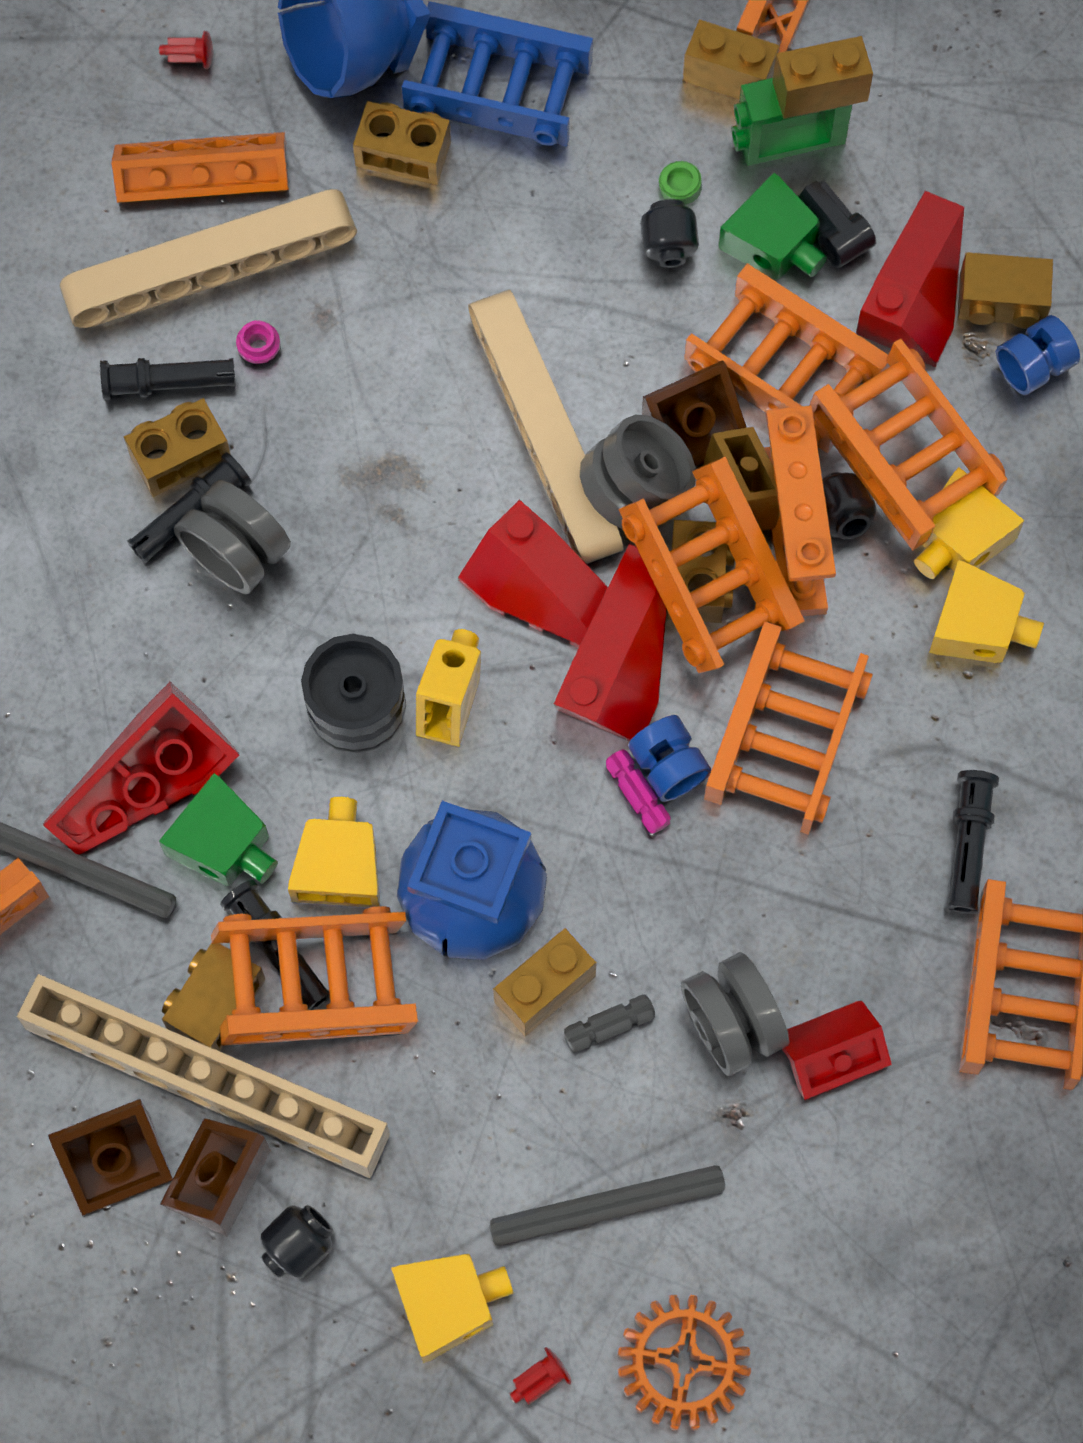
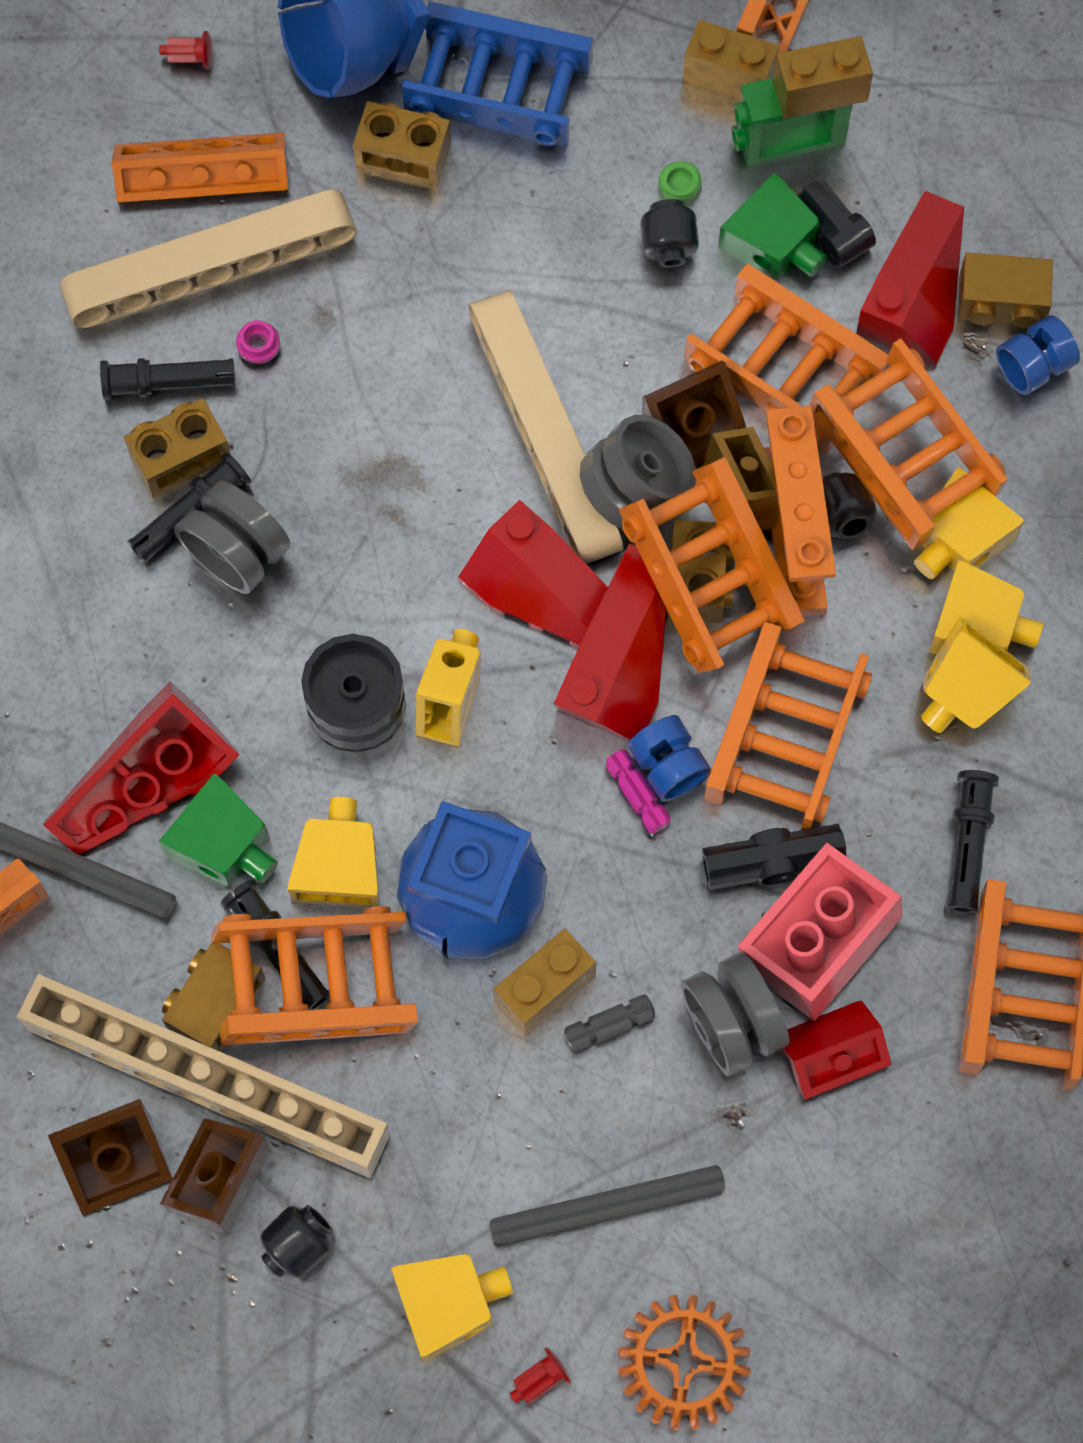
(768, 856): none -> black piece
(822, 930): none -> coral slope
(970, 679): none -> yellow torso

